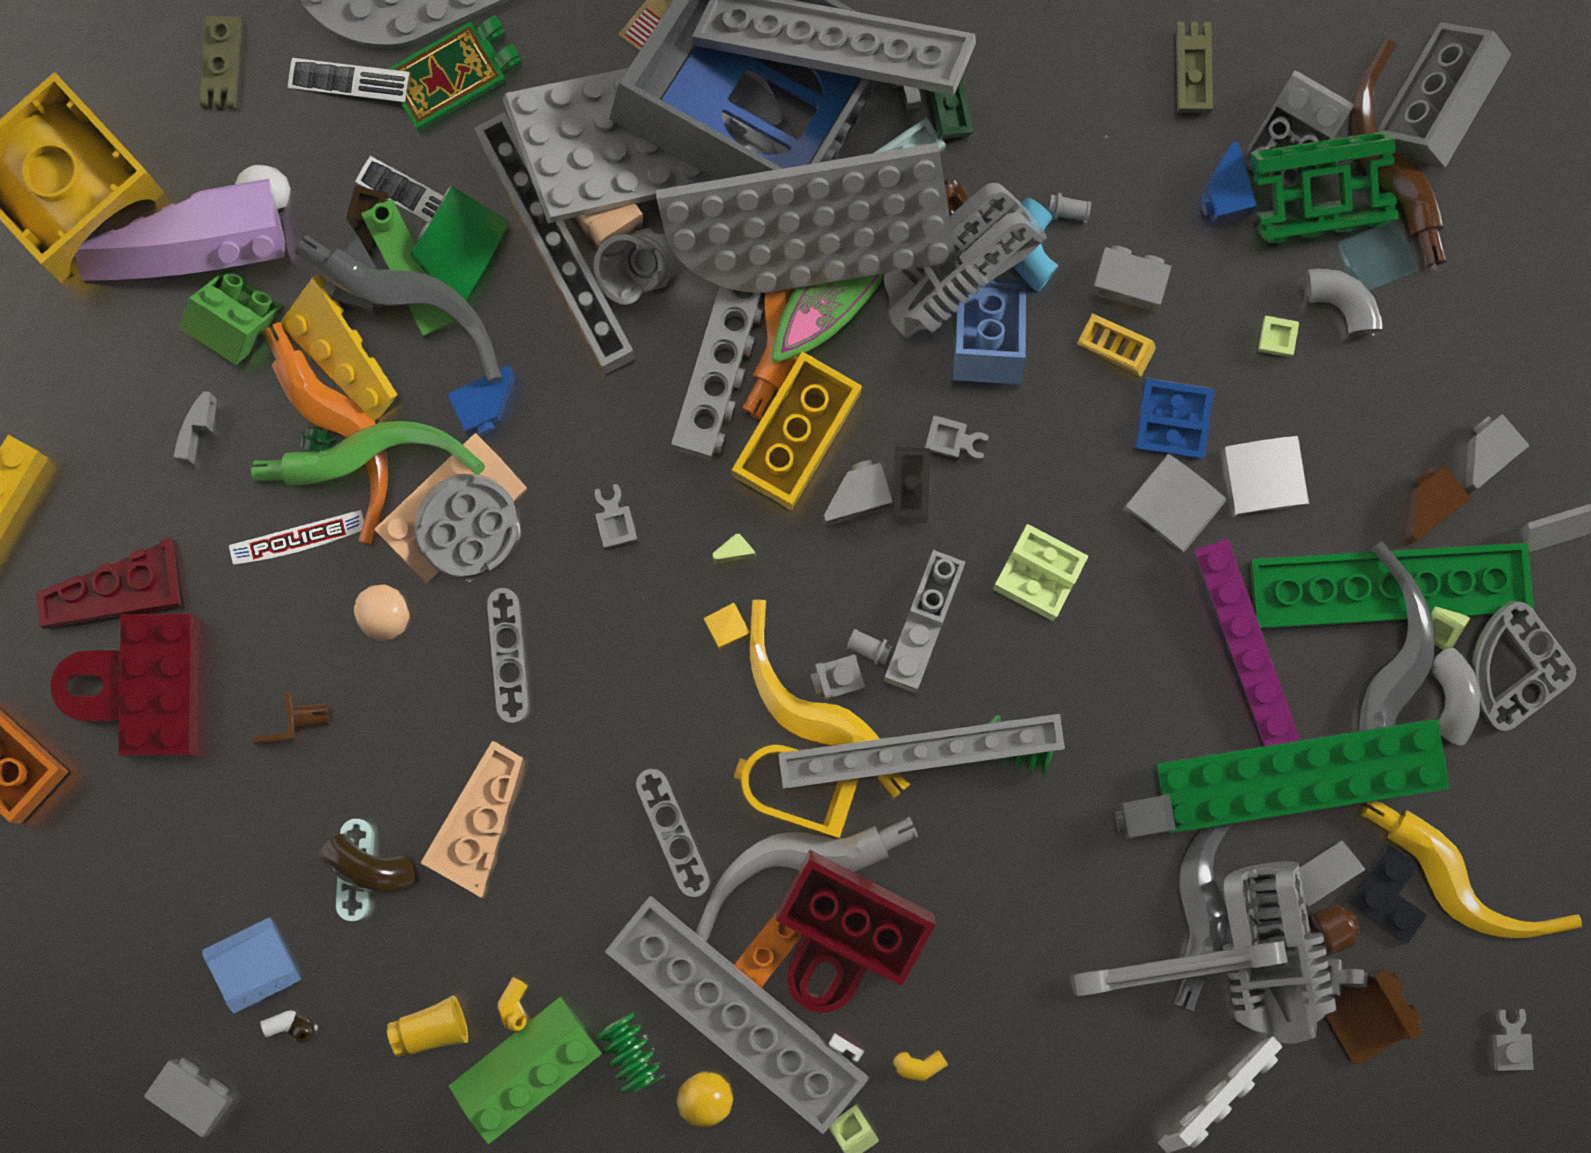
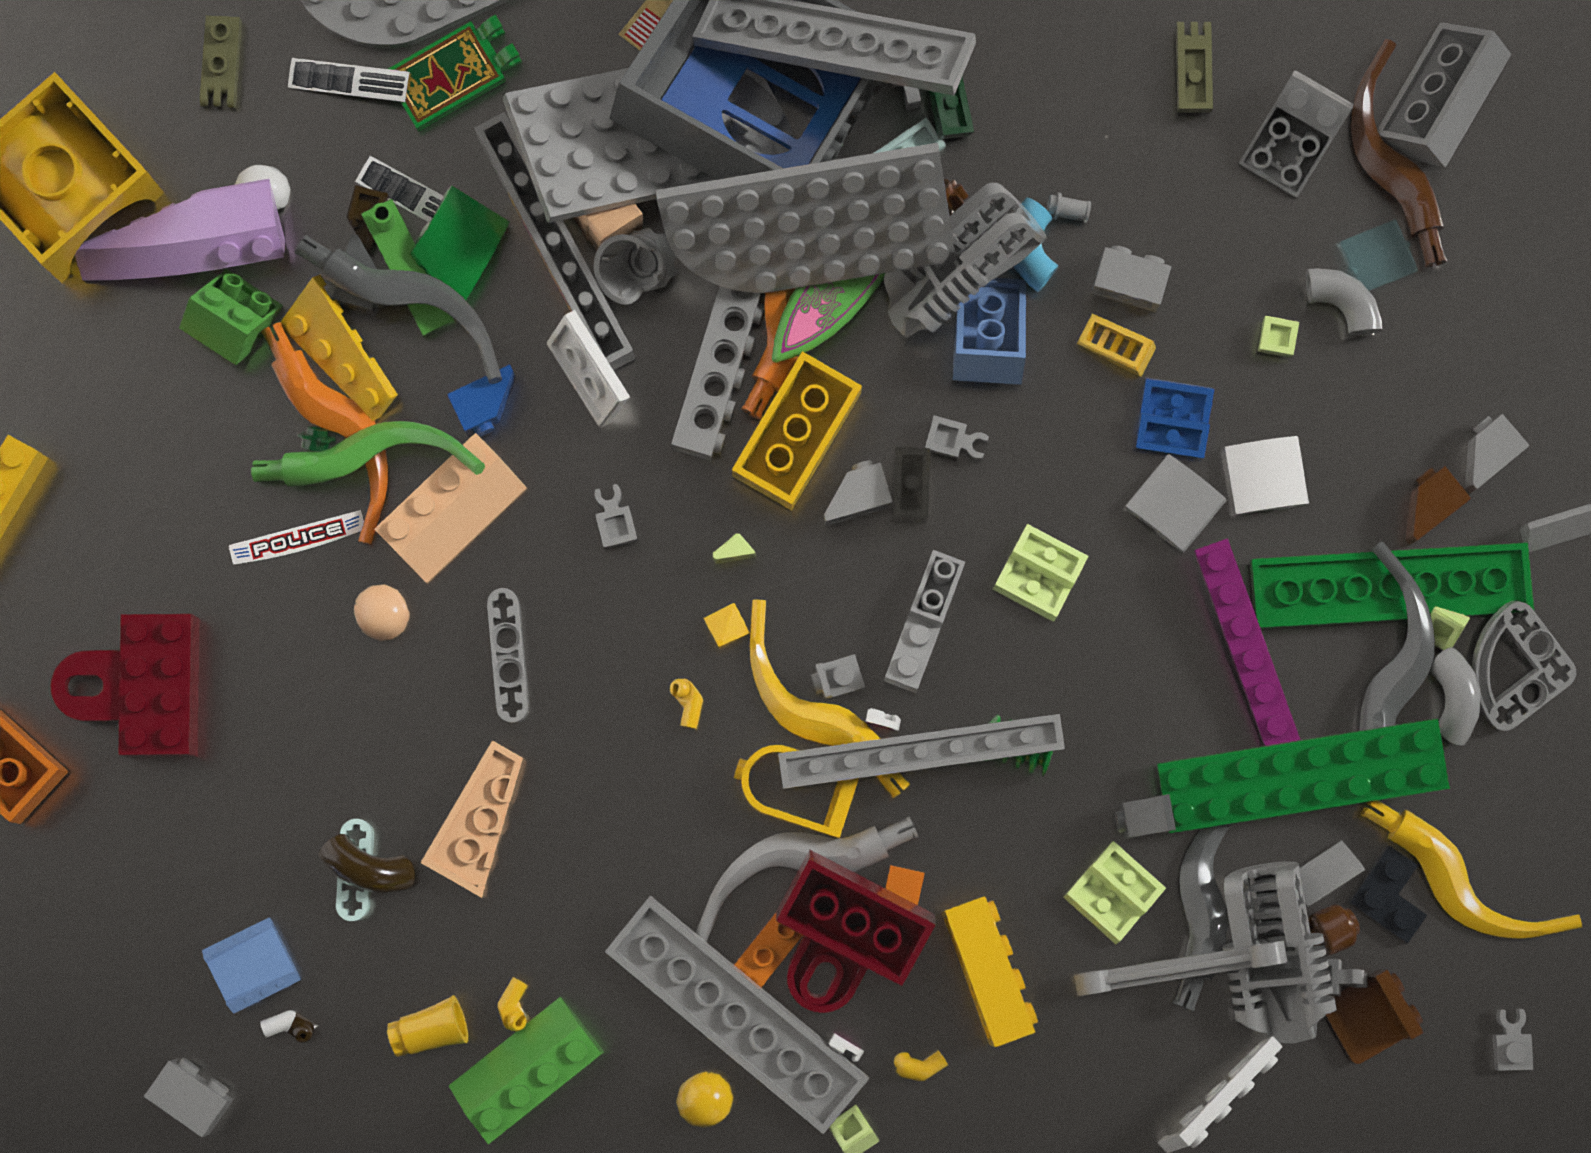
(129, 586): dark red wing -> none
(198, 419): light grey slope -> none
(296, 717): reddish brown bracket -> none
(466, 525): light grey tile -> none
(587, 369): none -> white tile
(628, 1054): green piece -> none
(667, 835): light grey beam -> none
(690, 700): none -> yellow arm
(869, 647): light grey pin -> none
(882, 720): none -> white tile
(905, 883): none -> orange tile
(988, 971): none -> yellow brick
(1114, 892): none -> yellowish green slope
(1229, 189): blue slope -> none
(1323, 159): green fence -> none

